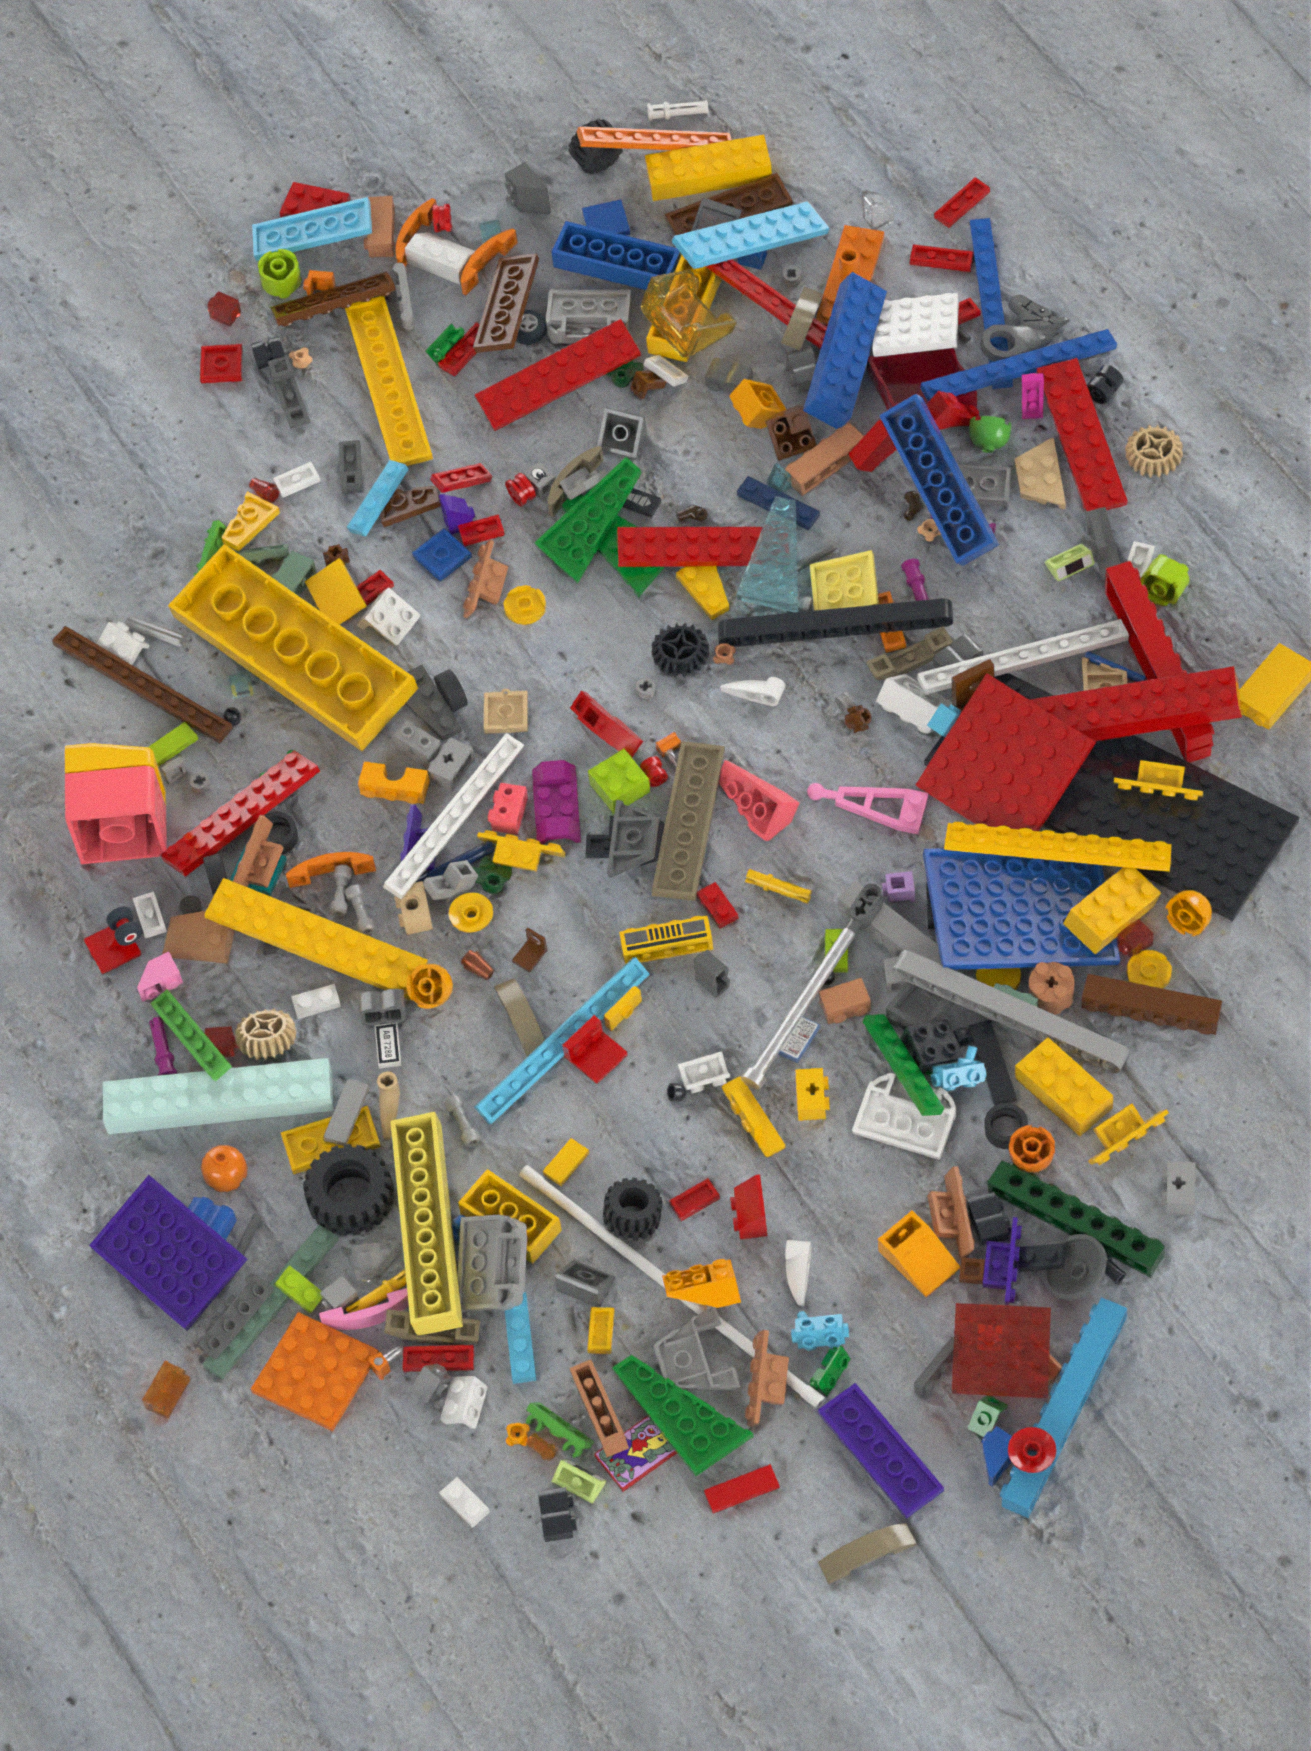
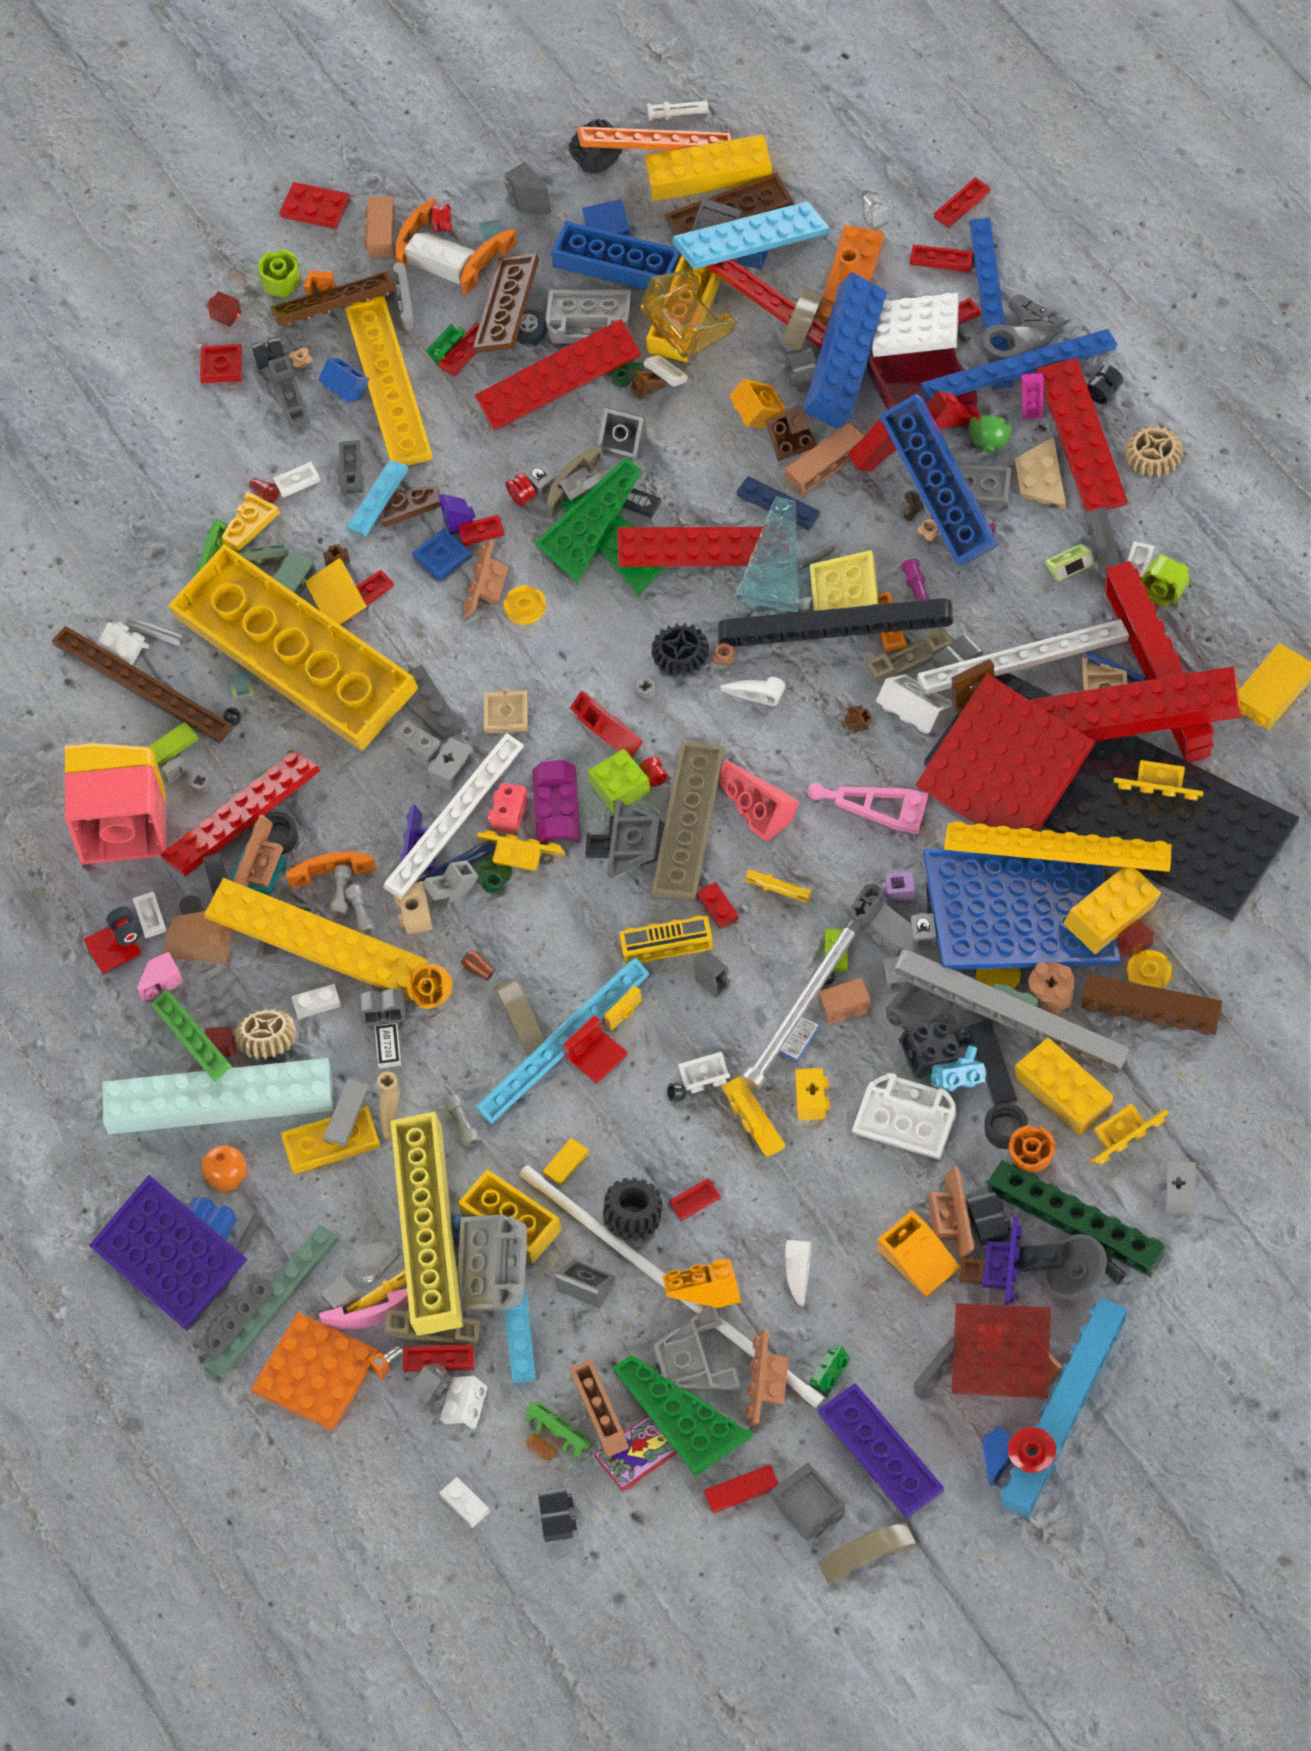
(164, 1058): magenta pin -> none
(166, 1389): clear orange hinge -> none
(299, 1289): lime plate -> none
(313, 228): medium azure plate -> none
(341, 1164): black tyre -> none
(343, 379): none -> blue brick
(390, 617): white bracket -> none
(409, 788): light orange arch -> none
(451, 690): black tyre -> none
(461, 477): red tile -> none
(467, 905): yellow dish -> none
(514, 1428): light orange plate -> none
(531, 951): reddish brown bracket -> none
(578, 1480): yellowish green slope -> none
(600, 1330): yellow plate -> none
(667, 746): orange piece -> none
(694, 512): dark brown arm -> none
(706, 588): yellow wing -> none
(726, 375): dark grey brick -> none
(749, 1208): red slope -> none
(779, 479): clear light blue slope -> none
(791, 270): light grey bush -> none
(808, 1502): none -> window
(819, 1331): medium azure brick -> none
(903, 1065): green plate -> none
(923, 931): none -> light grey brick
(944, 719): medium azure brick -> none
(986, 1415): bracket -> none
(1189, 912): light orange cylinder -> none

